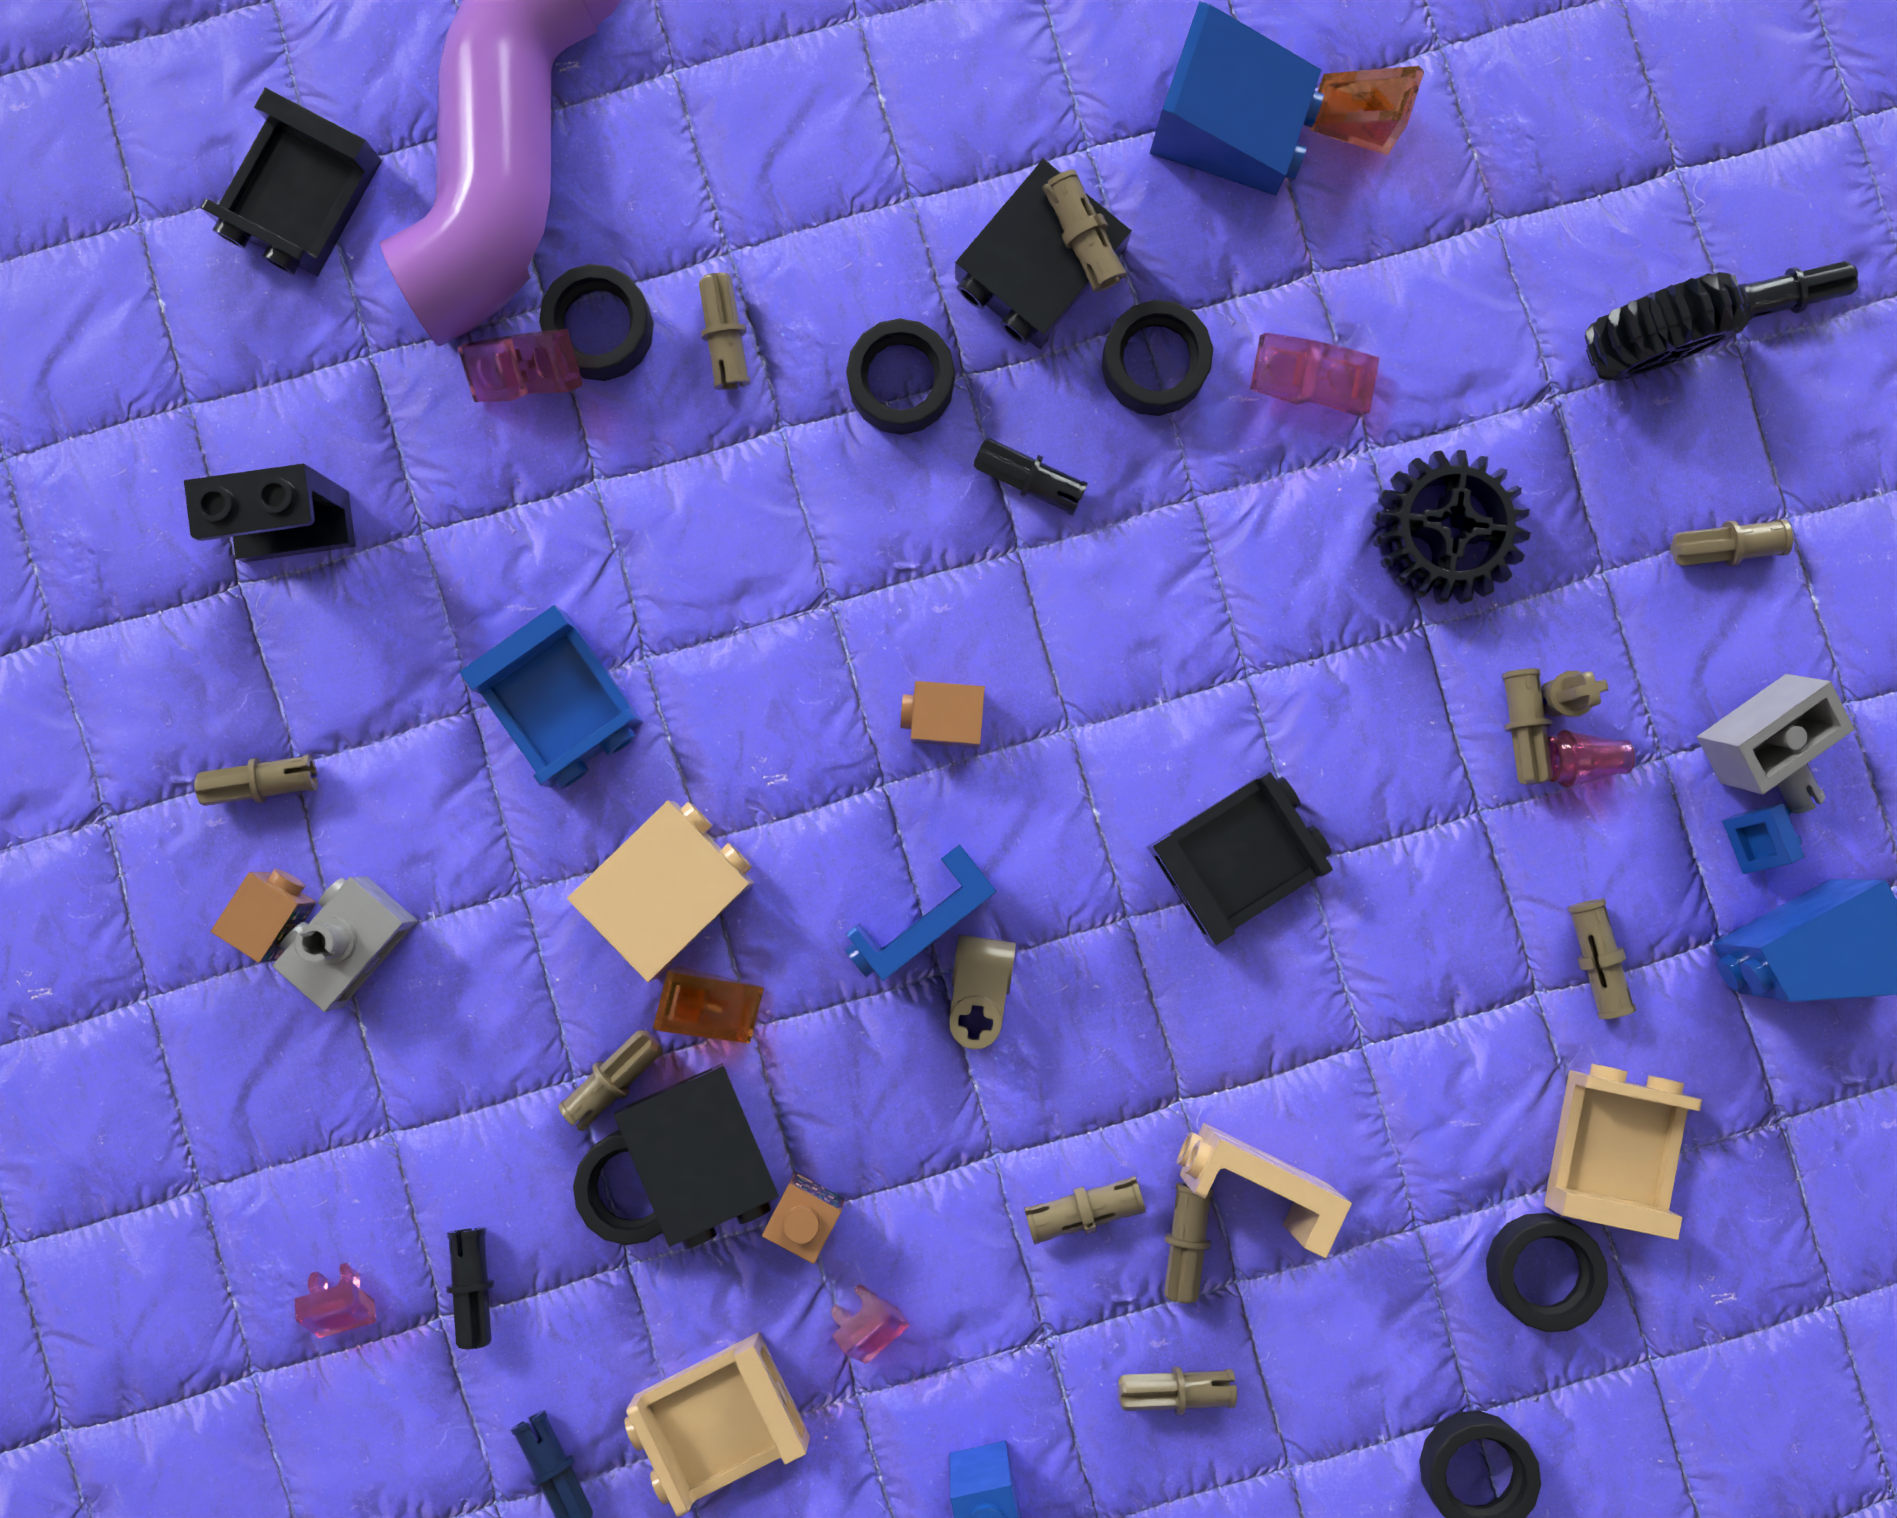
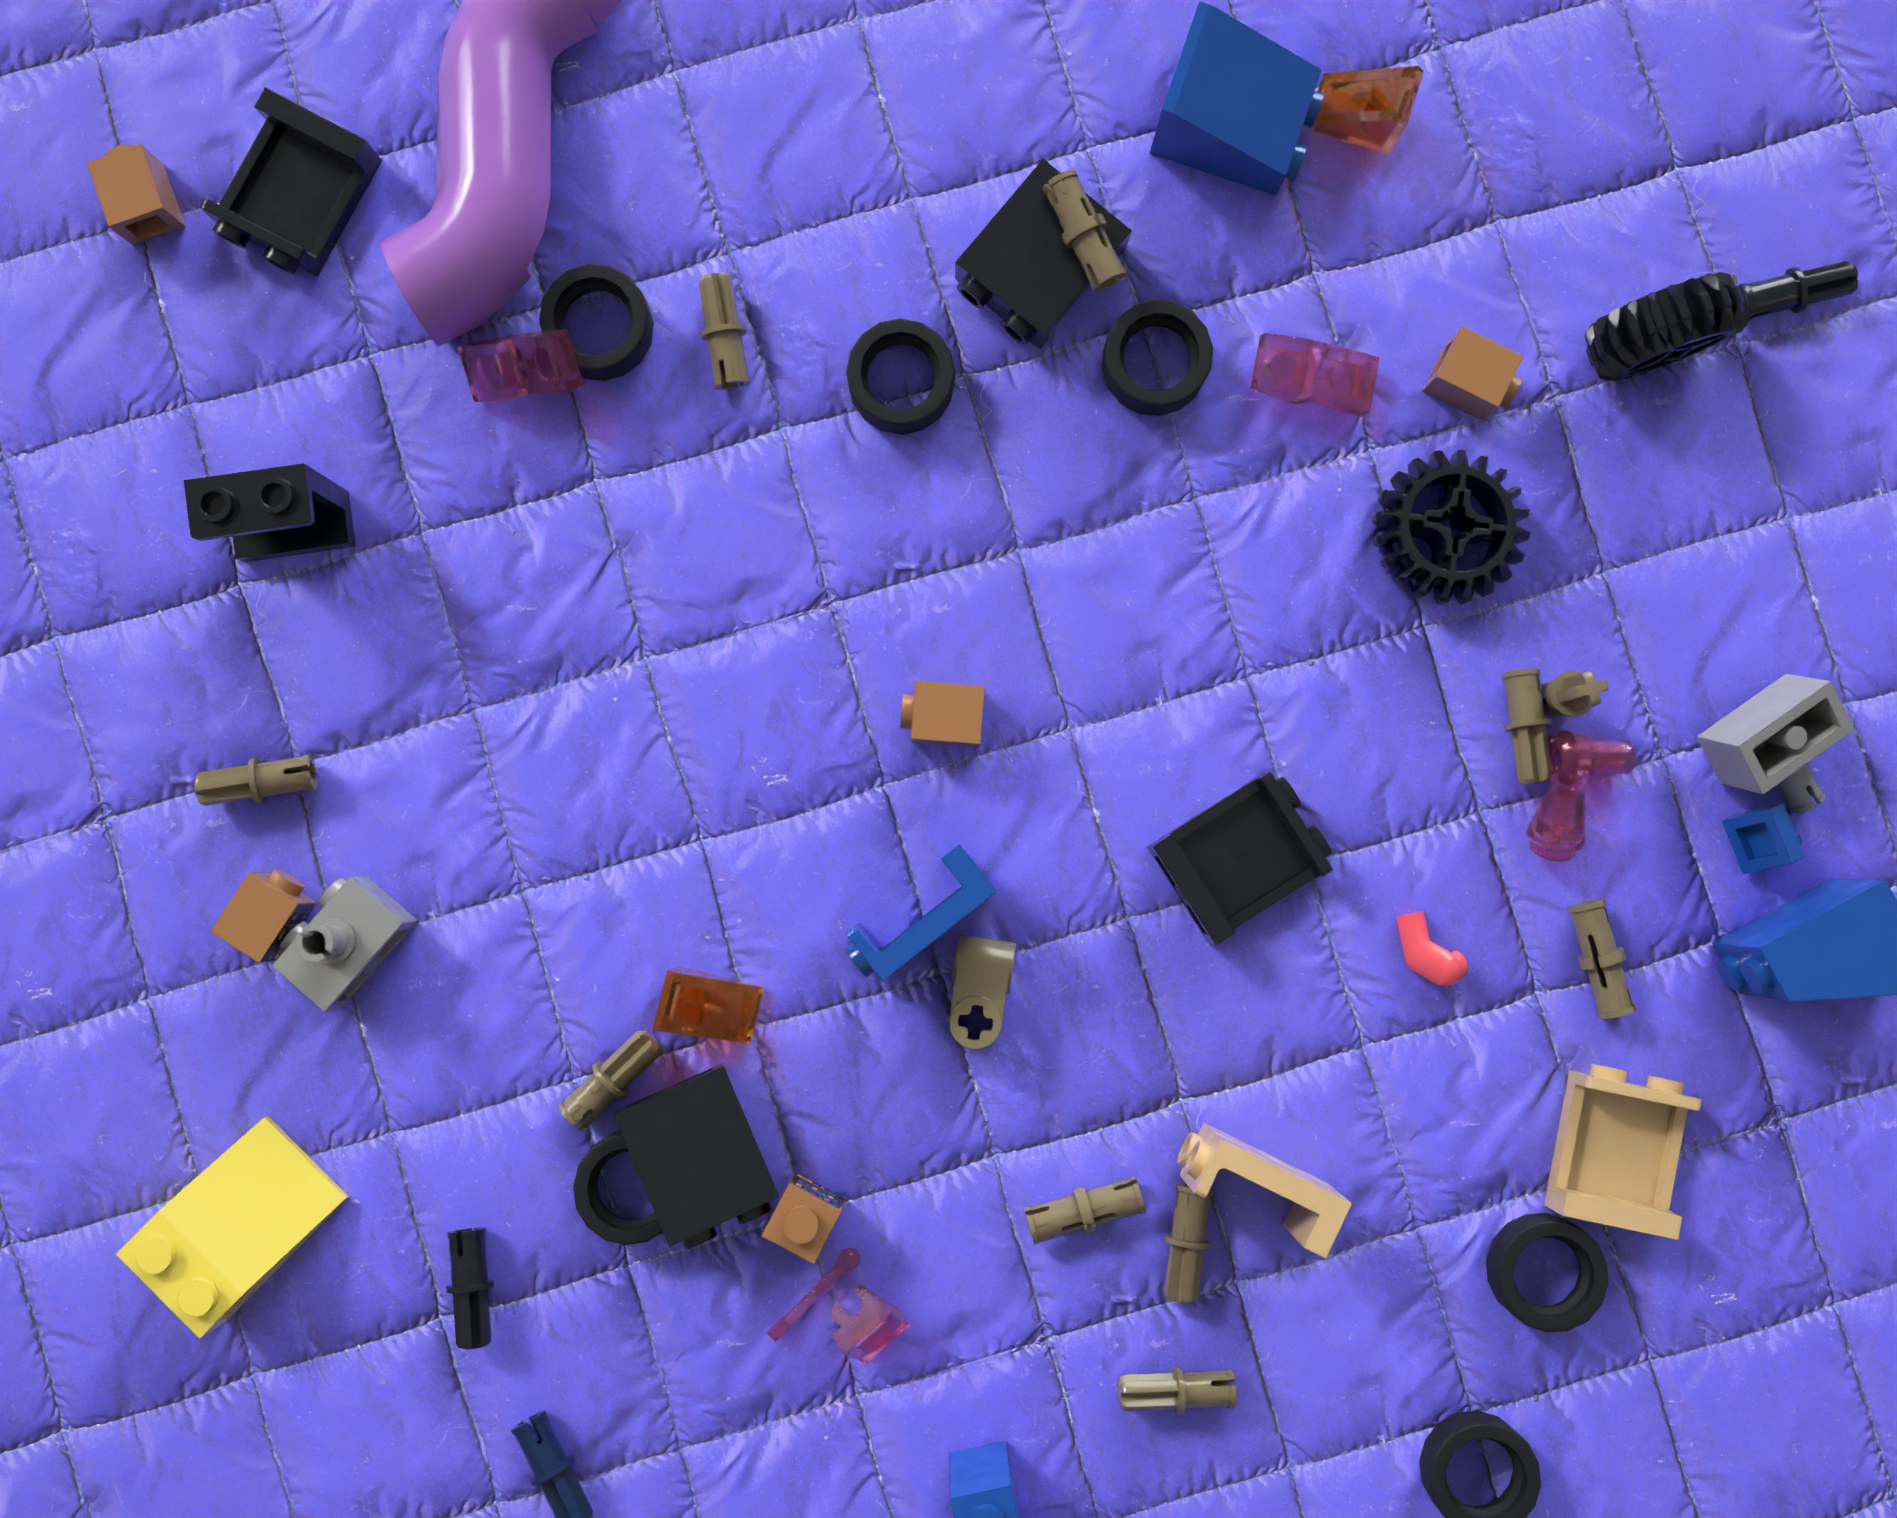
(135, 193): none -> medium nougat brick
(232, 1227): none -> light yellow slope
(336, 1308): clear pink tile -> none
(553, 698): blue panel -> none
(662, 888): tan panel -> none
(715, 1423): tan panel -> none
(847, 1260): none -> clear pink hinge
(1030, 475): black axle -> none
(1426, 957): none -> coral arm
(1475, 374): none -> medium nougat brick
(1559, 821): none -> clear pink cone
(1732, 543): dark tan axle -> none

